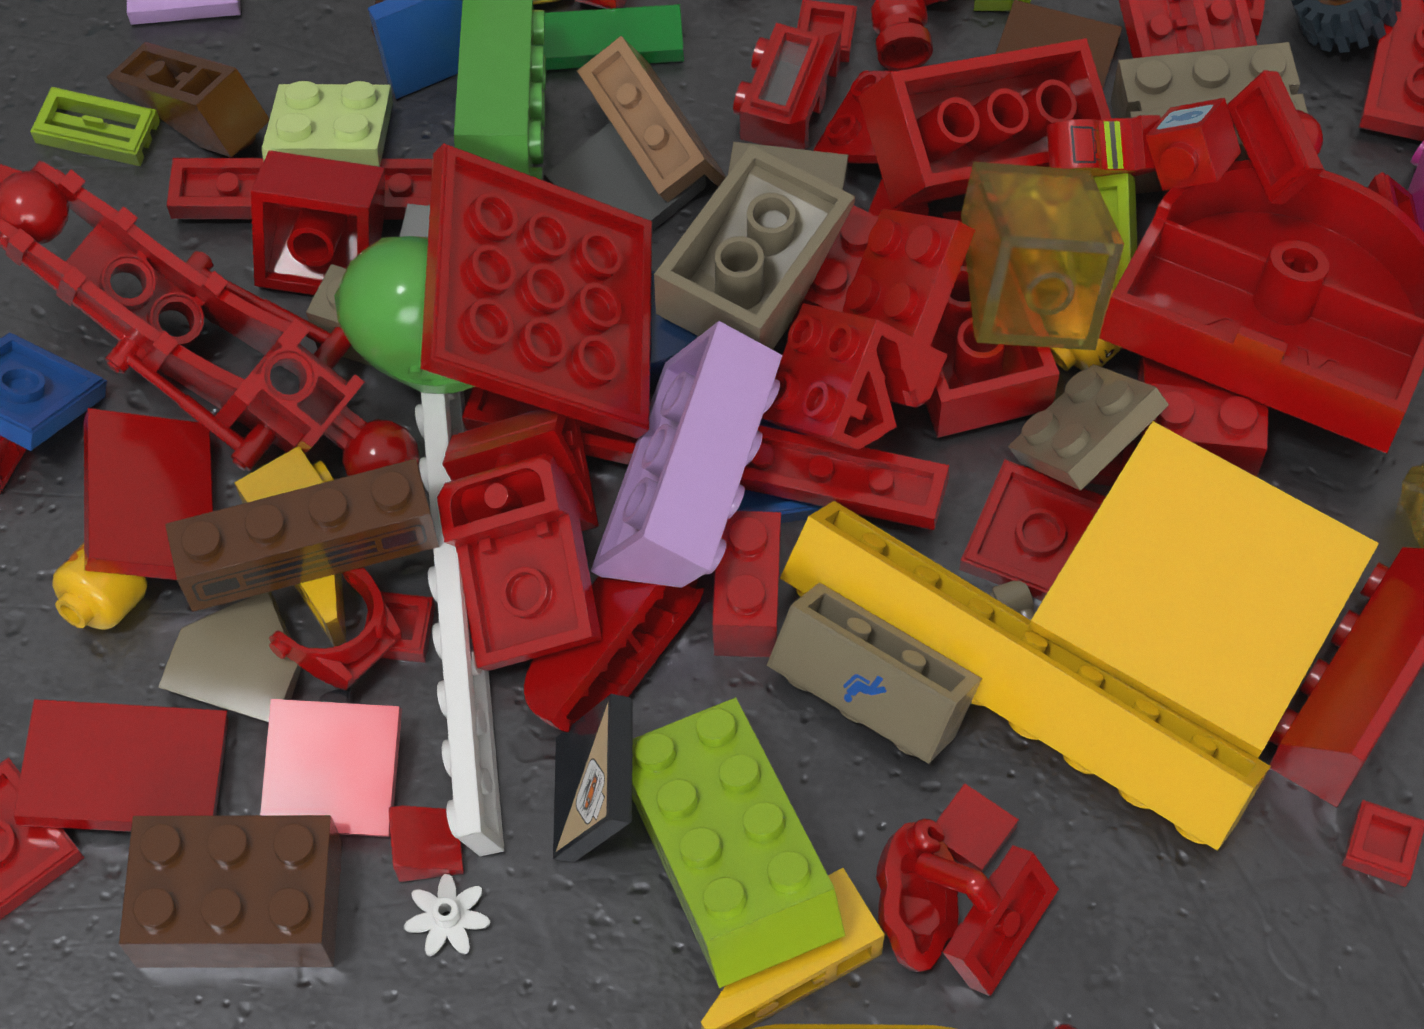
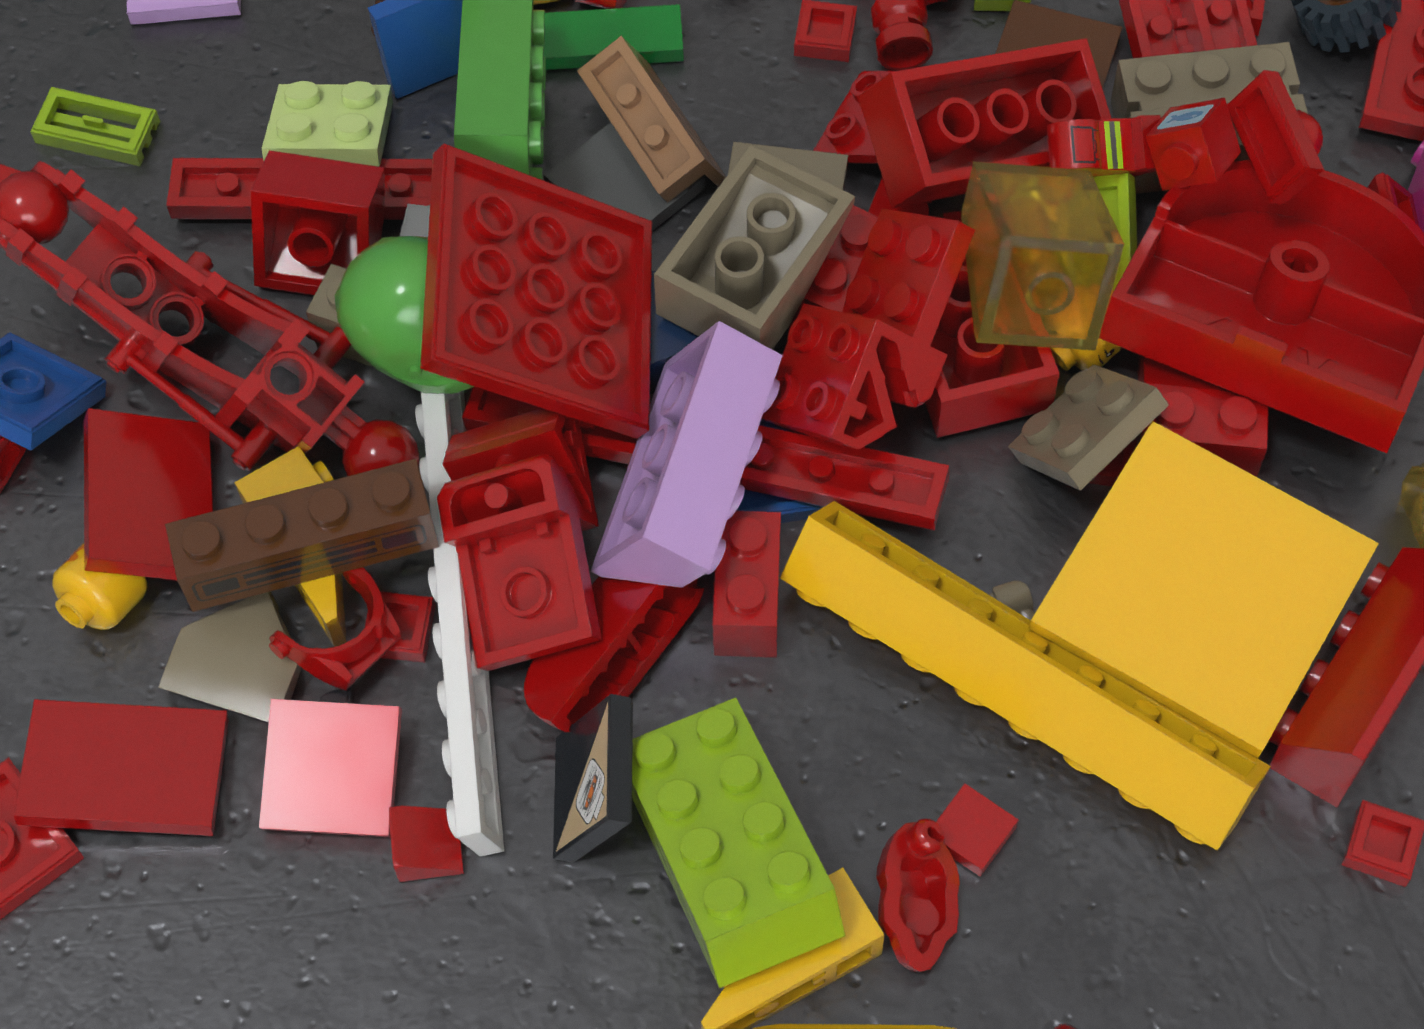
(193, 96): reddish brown slope -> none
(231, 891): reddish brown brick -> none
(448, 926): white plant -> none
(786, 86): red window -> none
(873, 672): dark tan brick -> none
(1001, 913): red plate -> none
(1028, 529): red tile -> none

